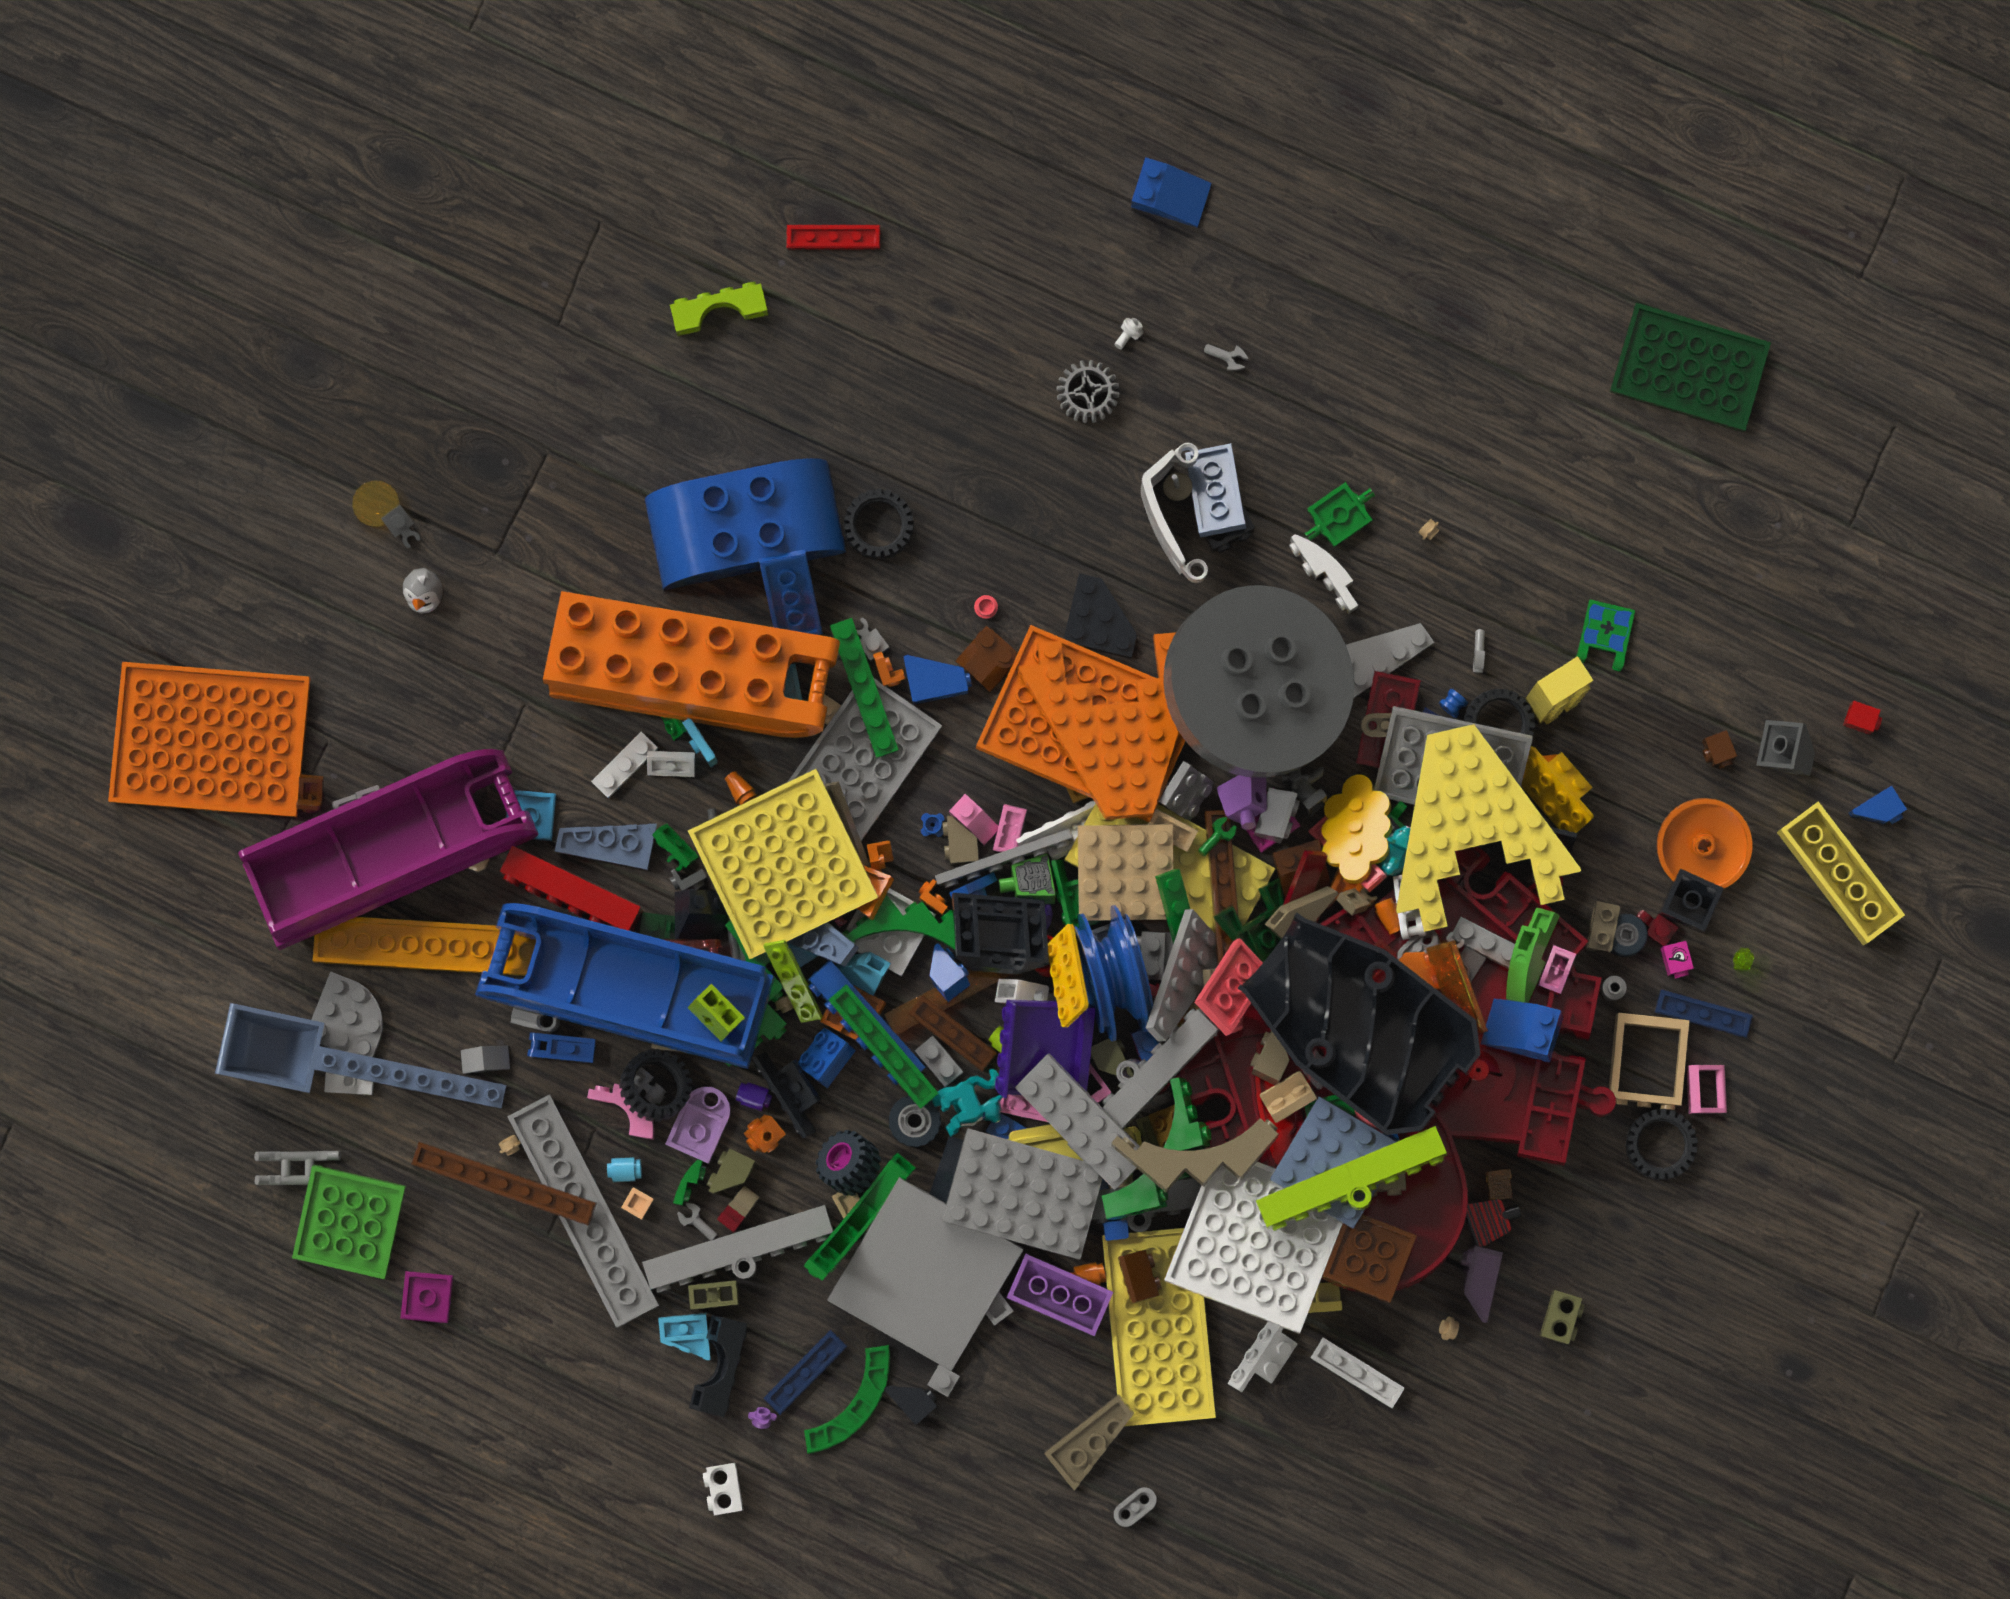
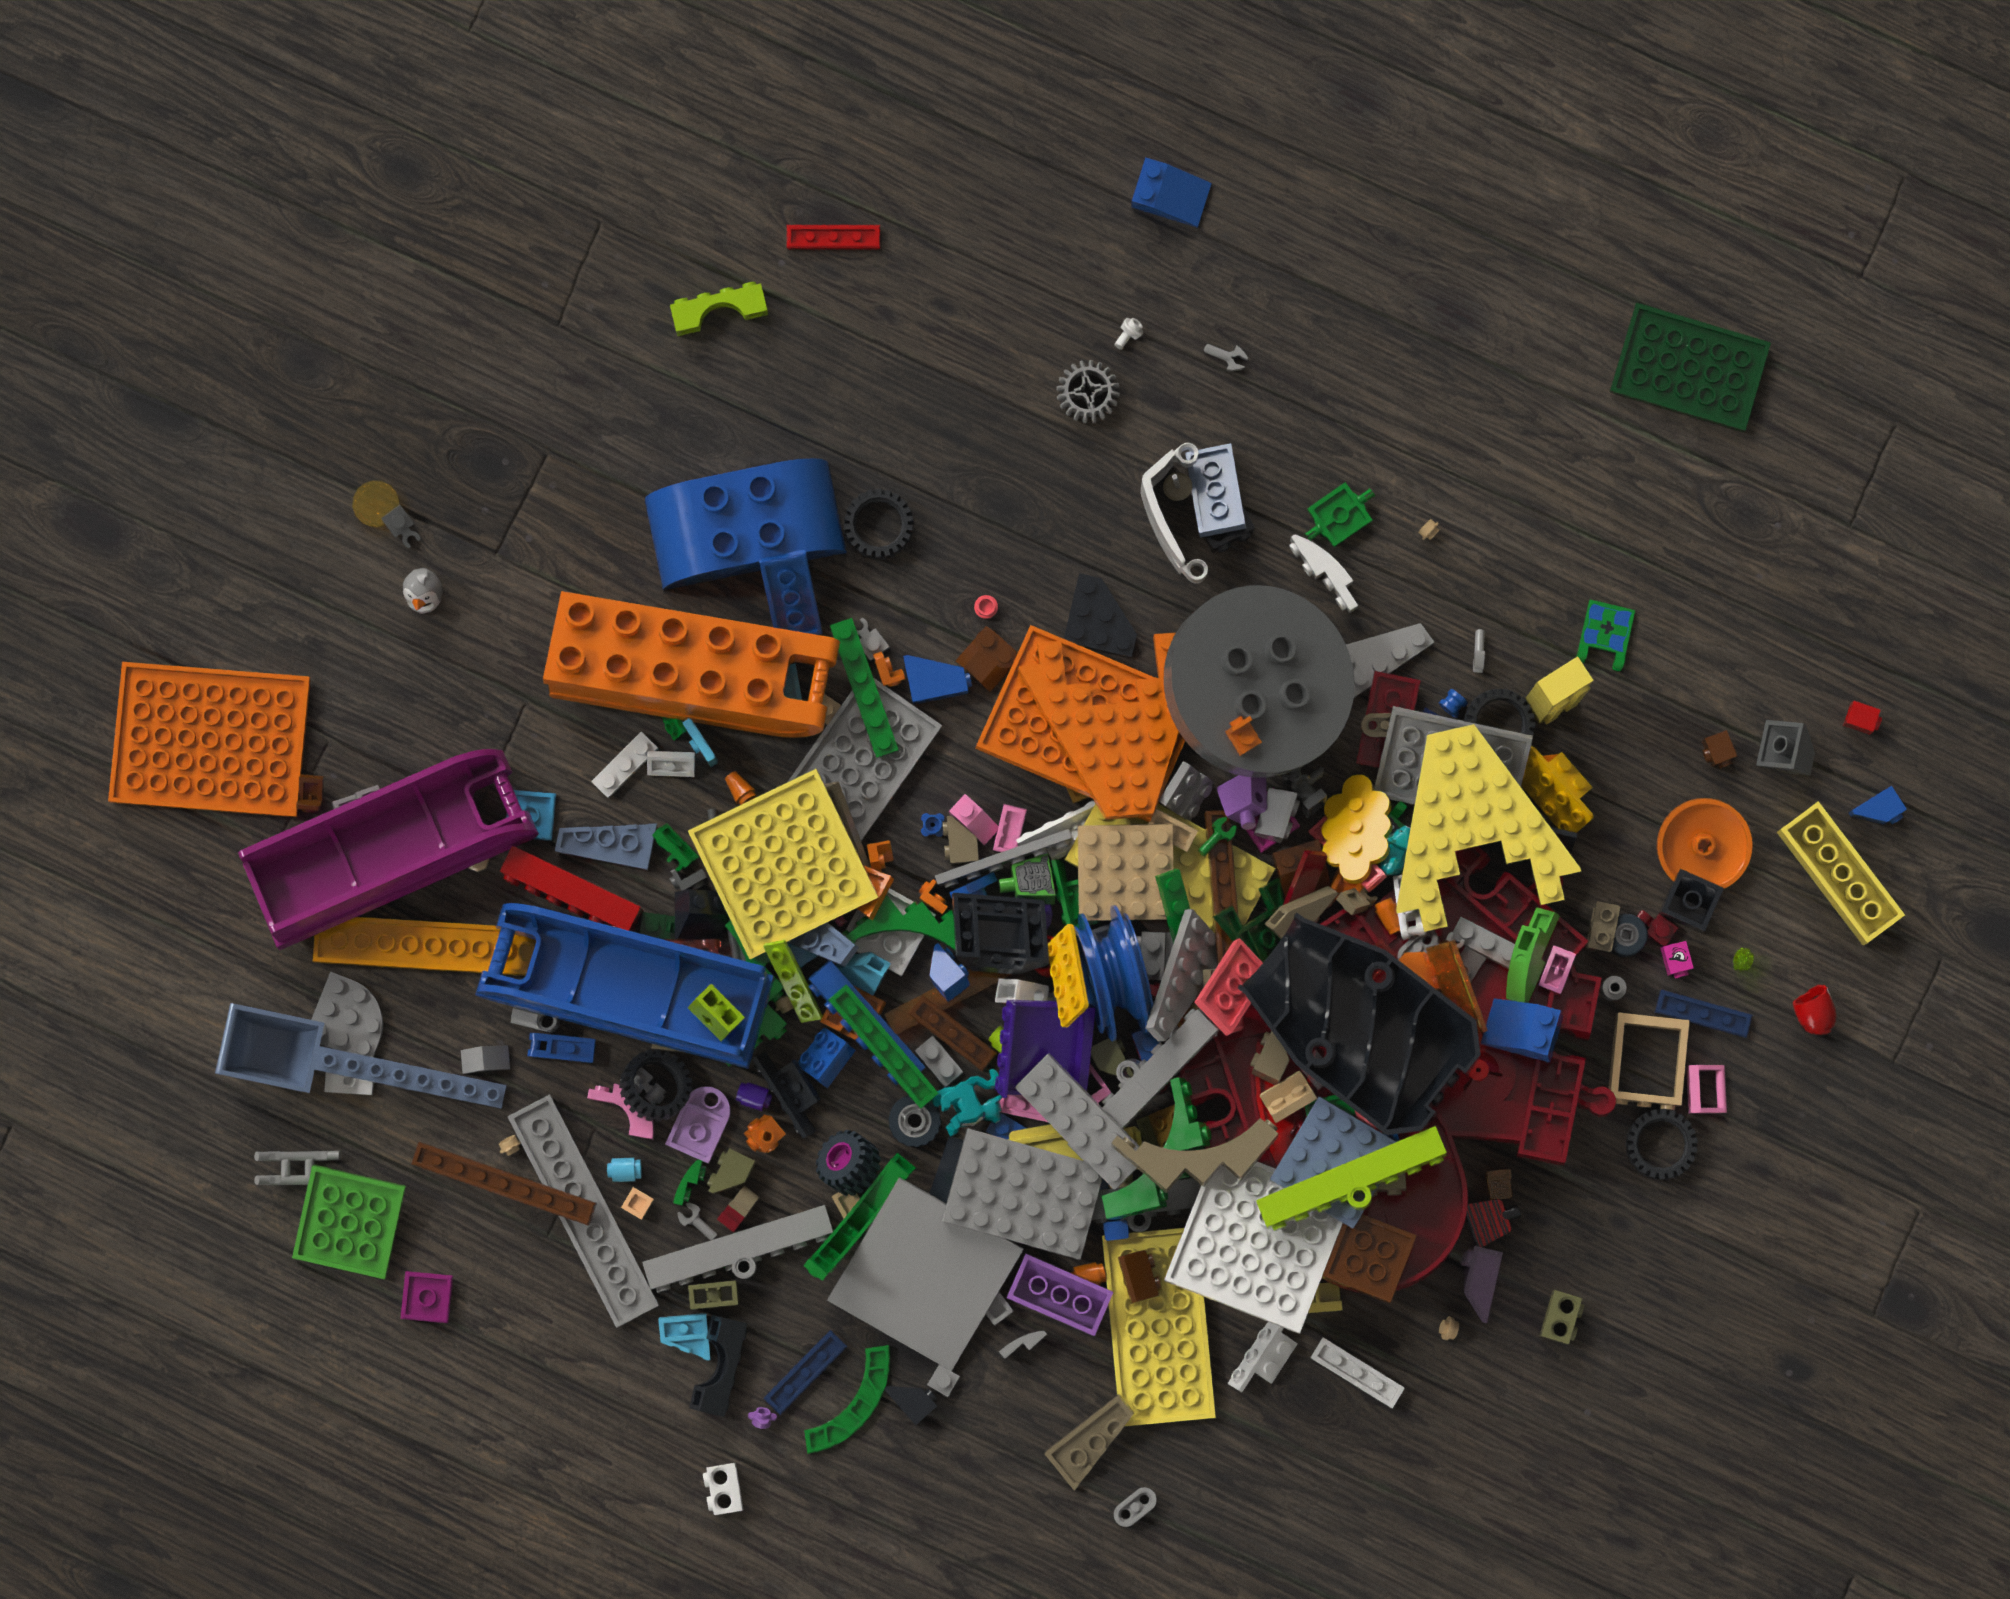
(1028, 1340): none -> light grey slope
(1242, 735): none -> orange bracket
(1816, 1015): none -> red piece

